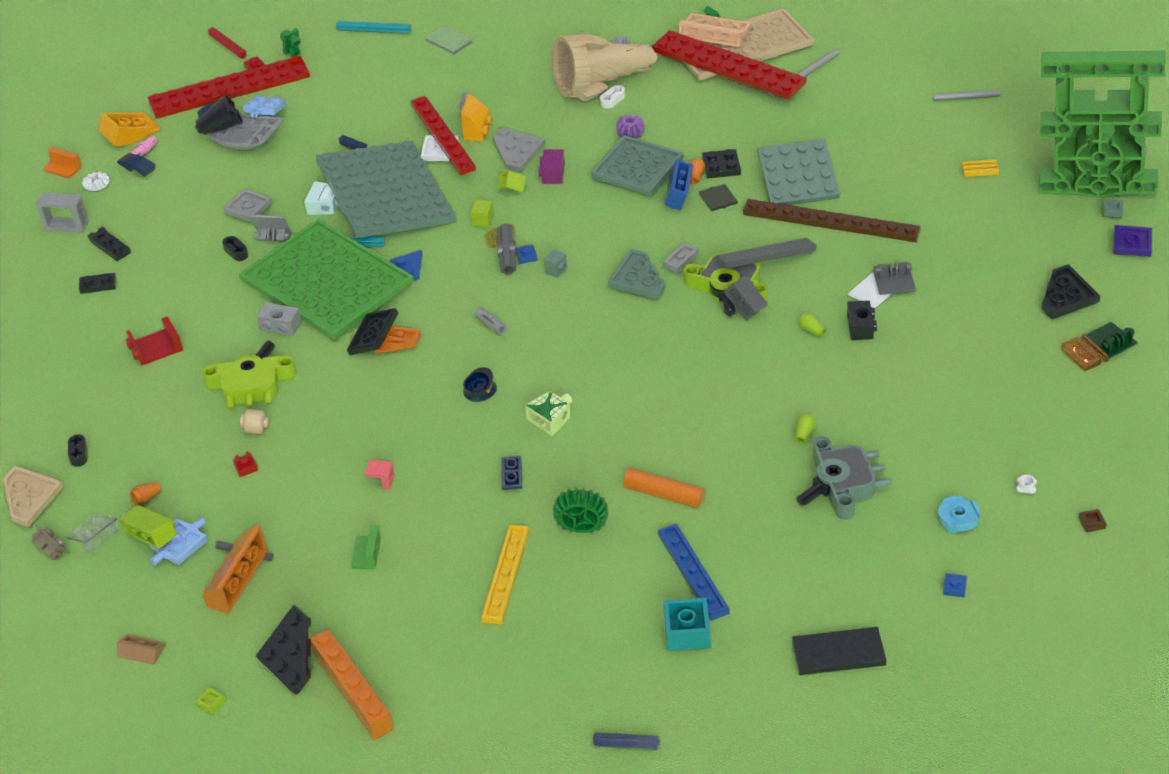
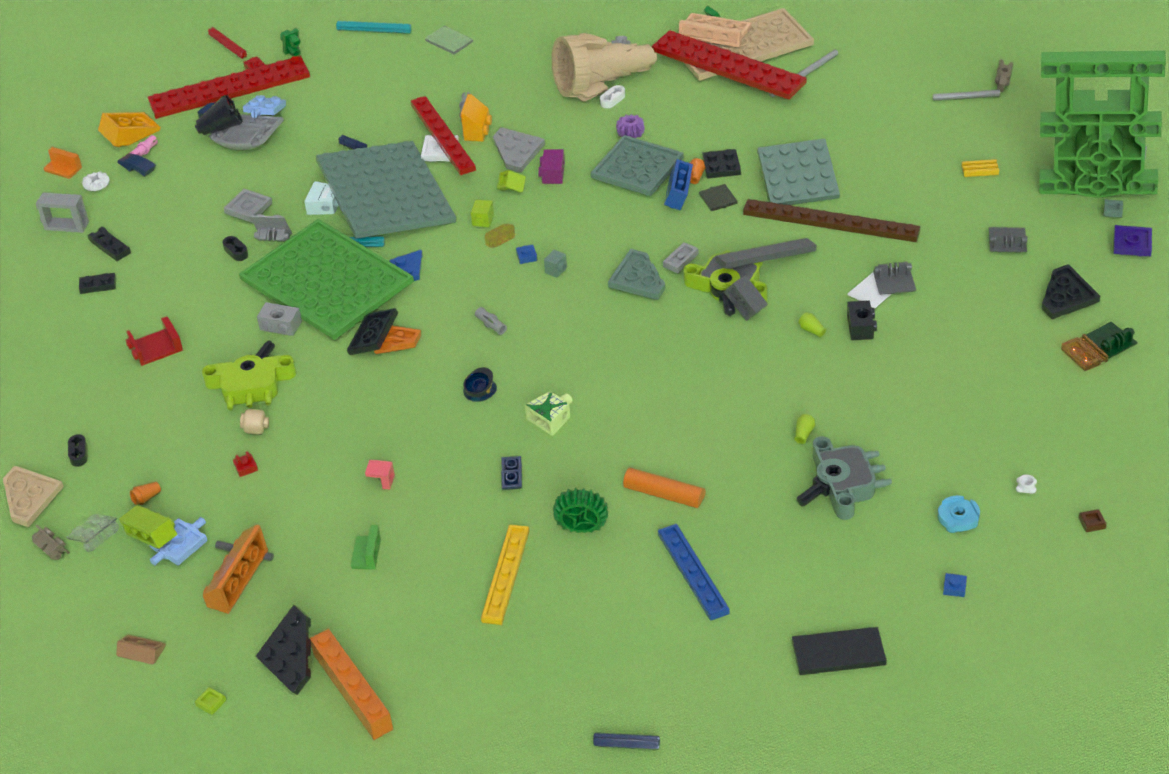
(506, 249): dark grey piece -> none
(687, 624): teal brick -> none
(1003, 75): none -> dark tan hinge
(1007, 239): none -> dark grey hinge

